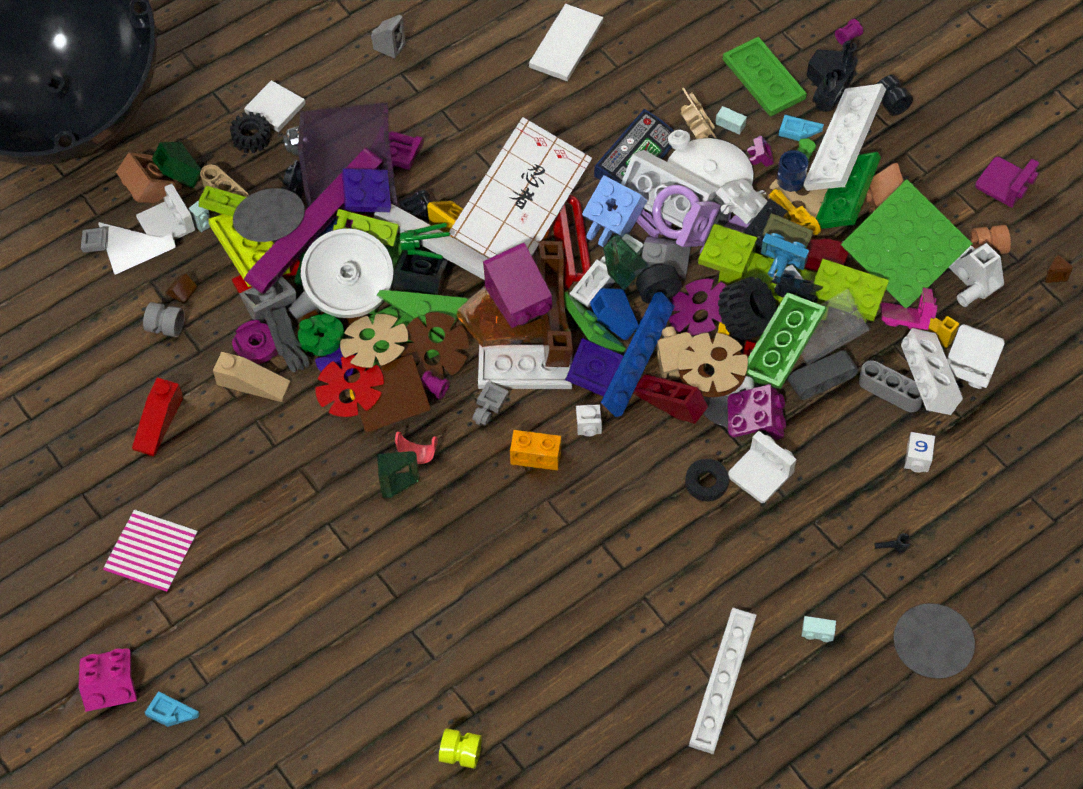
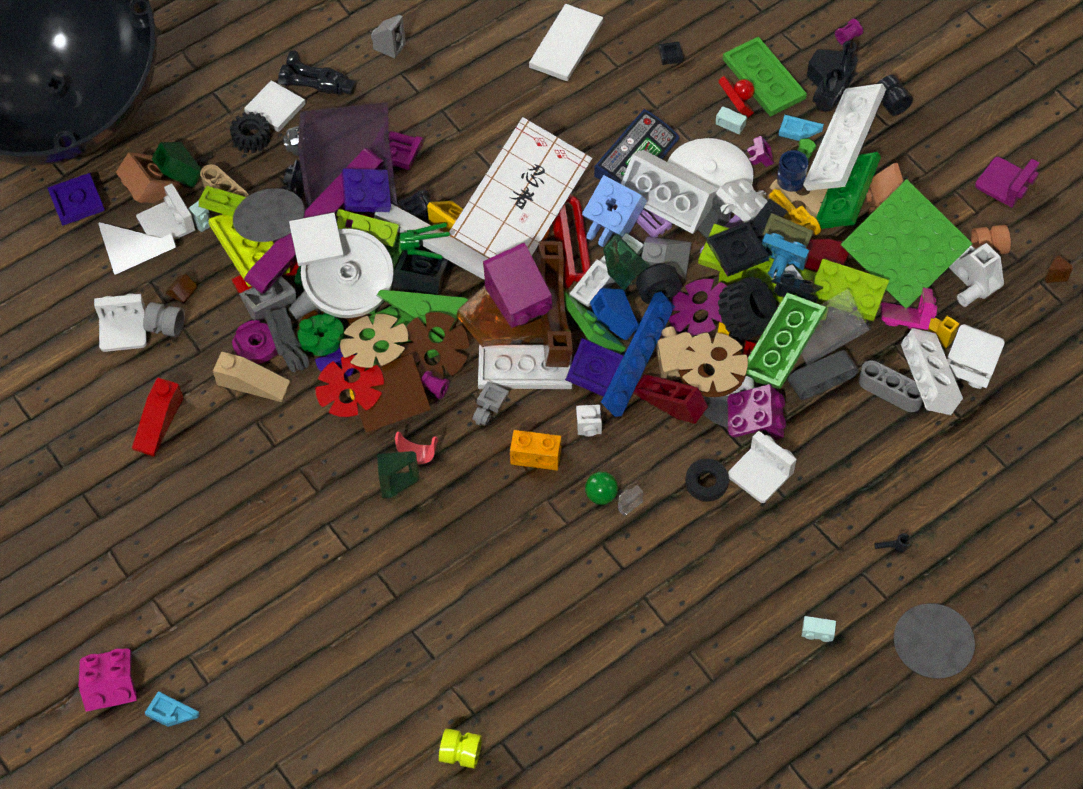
(76, 199): none -> dark purple plate
(93, 240): light grey tile -> none
(121, 322): none -> white bracket
(150, 550): sticker -> none
(316, 239): none -> white tile
(324, 79): none -> black piece
(601, 488): none -> green piece
(630, 500): none -> clear plate
(670, 53): none -> black tile
(679, 139): white plate -> none
(696, 222): lavender tile -> none
(697, 118): tan hinge -> none
(722, 681): white tile -> none
(737, 249): none -> black tile
(739, 94): none -> red tile
(919, 452): white brick -> none

